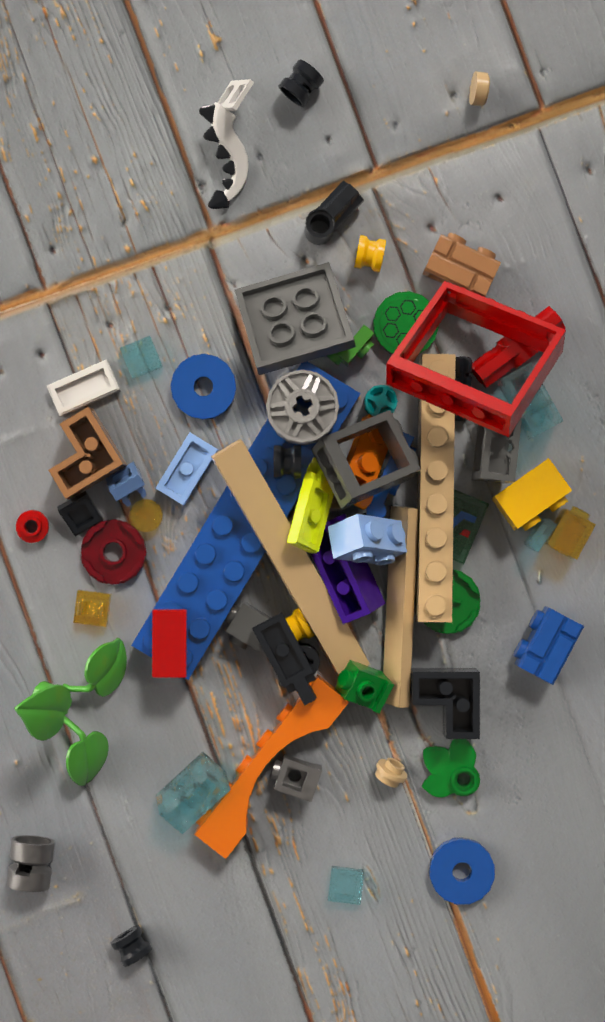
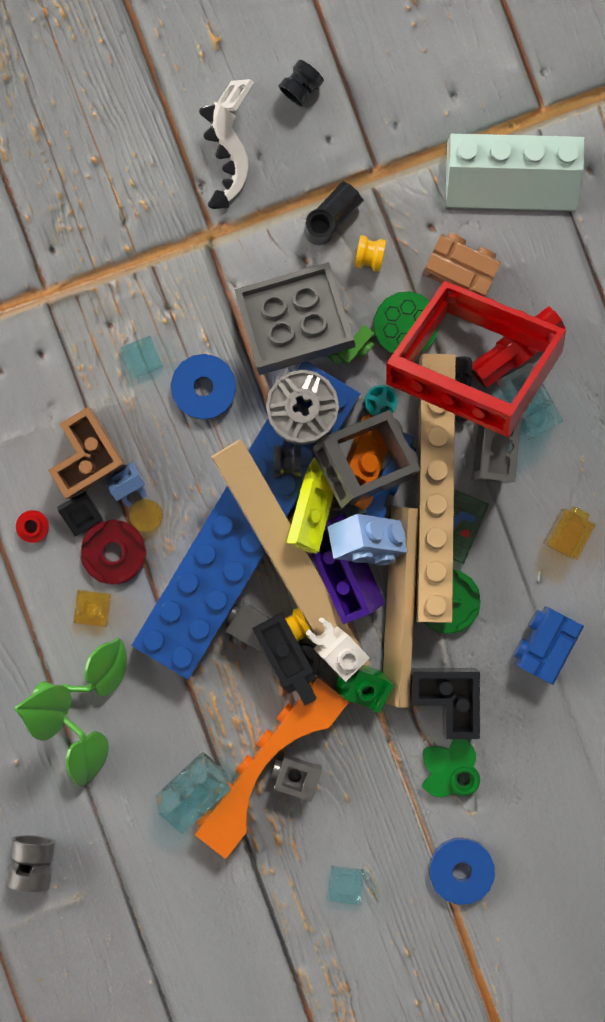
(83, 388): white tile -> none
(131, 946): black wheel -> none
(169, 643): red tile -> none
(186, 468): light blue plate -> none
(338, 650): none -> white brick
(390, 772): tan plate -> none
(479, 88): tan tile -> none
(514, 172): none -> light aqua slope
(532, 495): yellow brick -> none
(540, 534): clear light blue tile -> none

